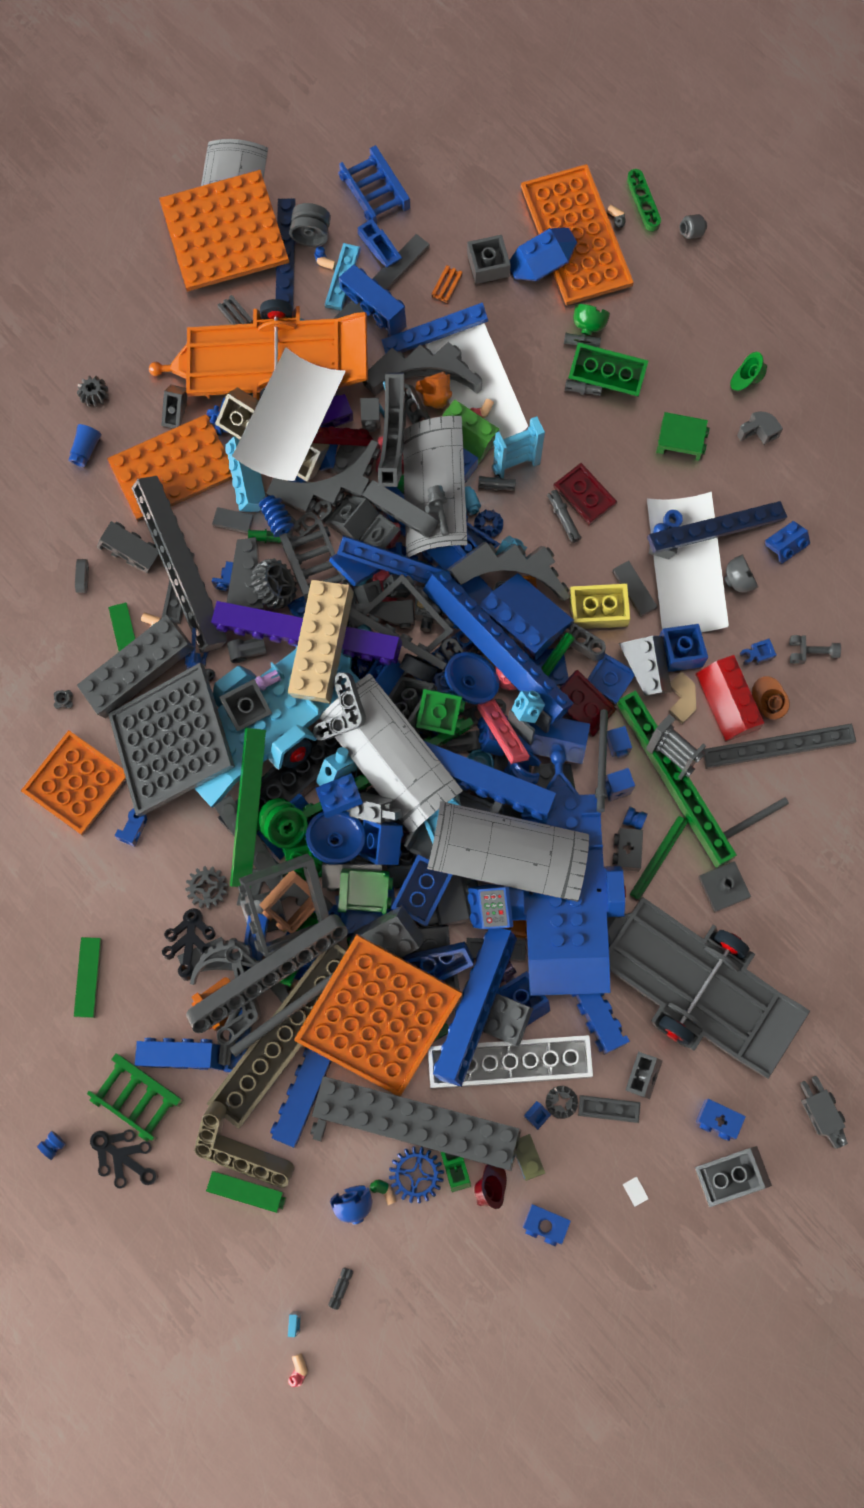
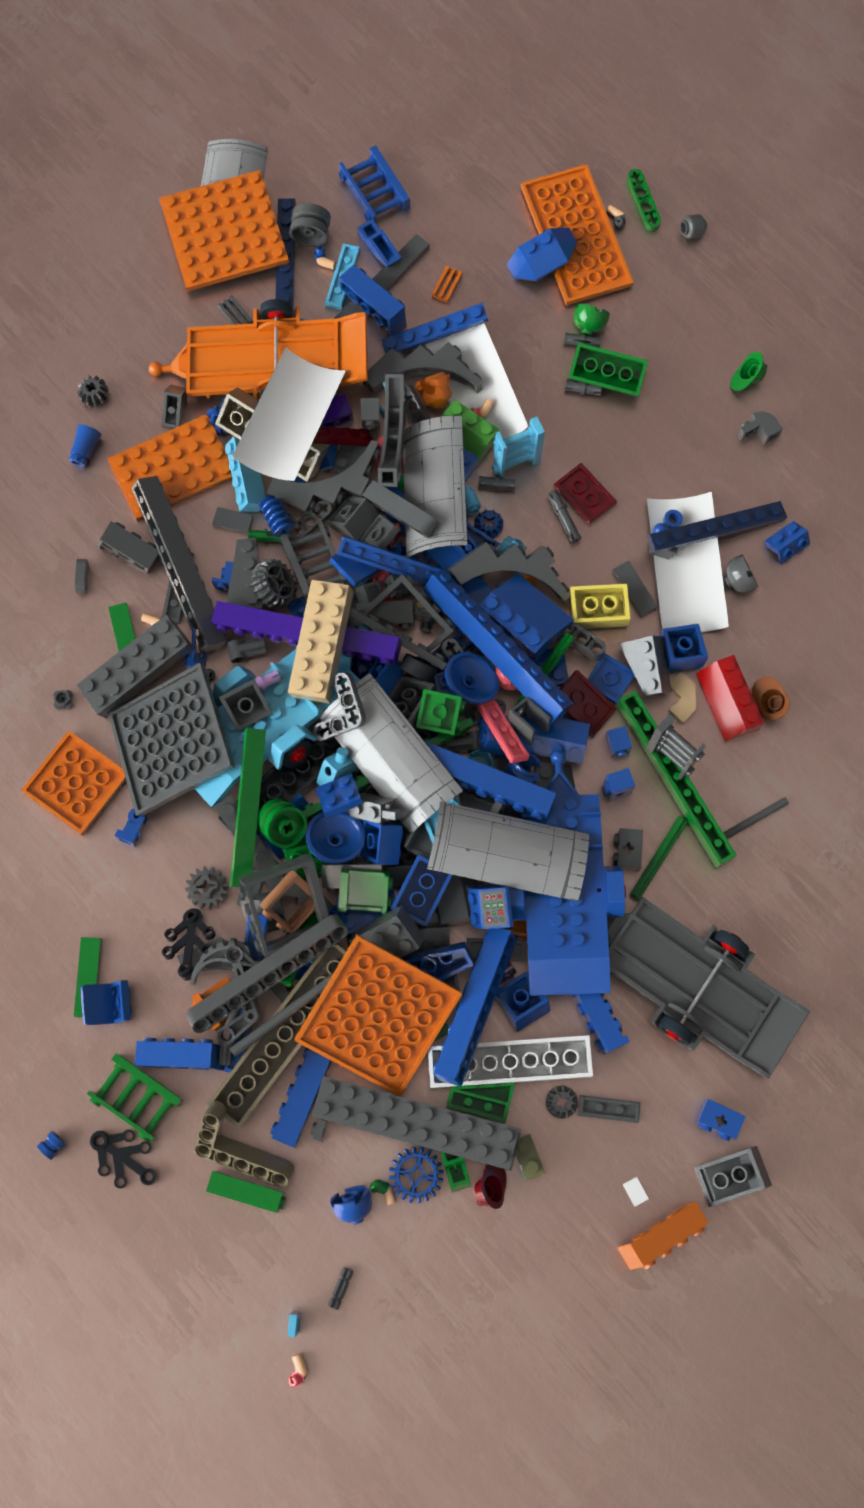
(106, 1003): none -> blue bracket
(436, 501): dark grey piece -> none
(484, 1101): none -> green wedge
(488, 259): dark grey brick -> none
(508, 1020): dark grey plate -> none
(528, 706): medium azure brick -> none
(537, 1115): blue plate -> none
(558, 1225): blue brick -> none
(601, 791): dark grey bar -> none
(634, 818): blue wheel -> none
(644, 1075): dark grey brick -> none
(664, 1236): none -> orange wedge
(683, 434): green panel -> none
(724, 886): dark grey tile -> none
(760, 651): blue plate -> none
(779, 746): dark grey tile -> none
(795, 658): dark grey bar -> none
(823, 1113): dark grey hinge -> none

